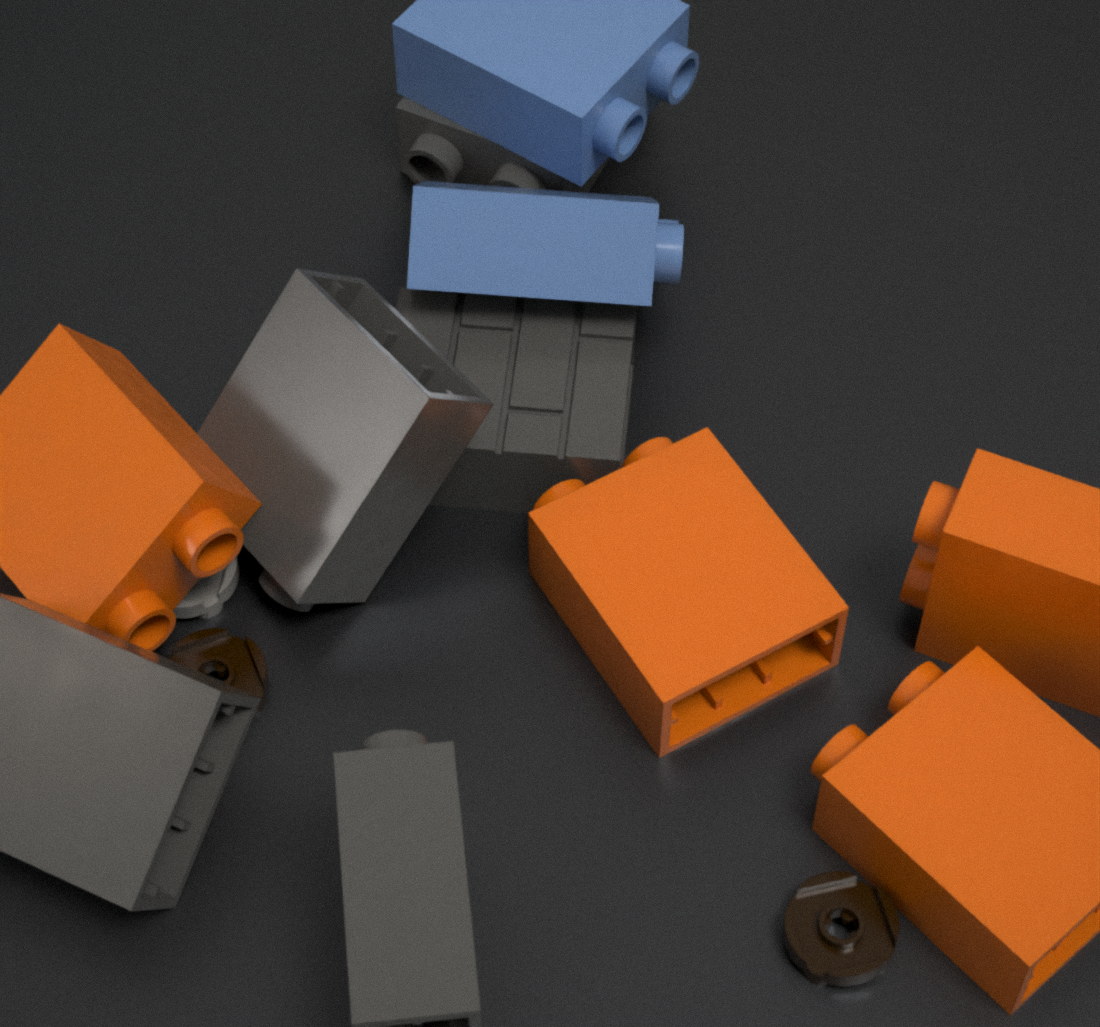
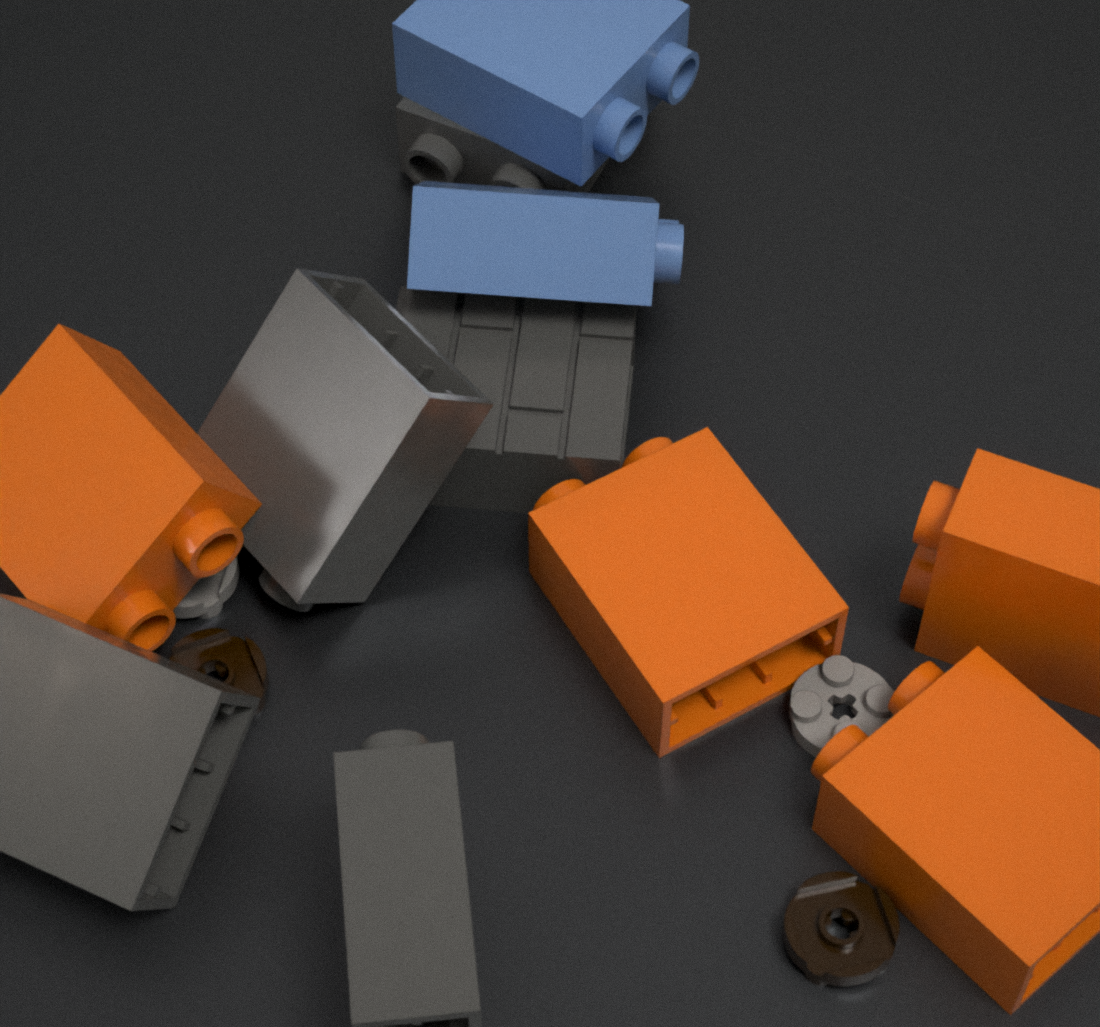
(836, 683): none -> light grey plate

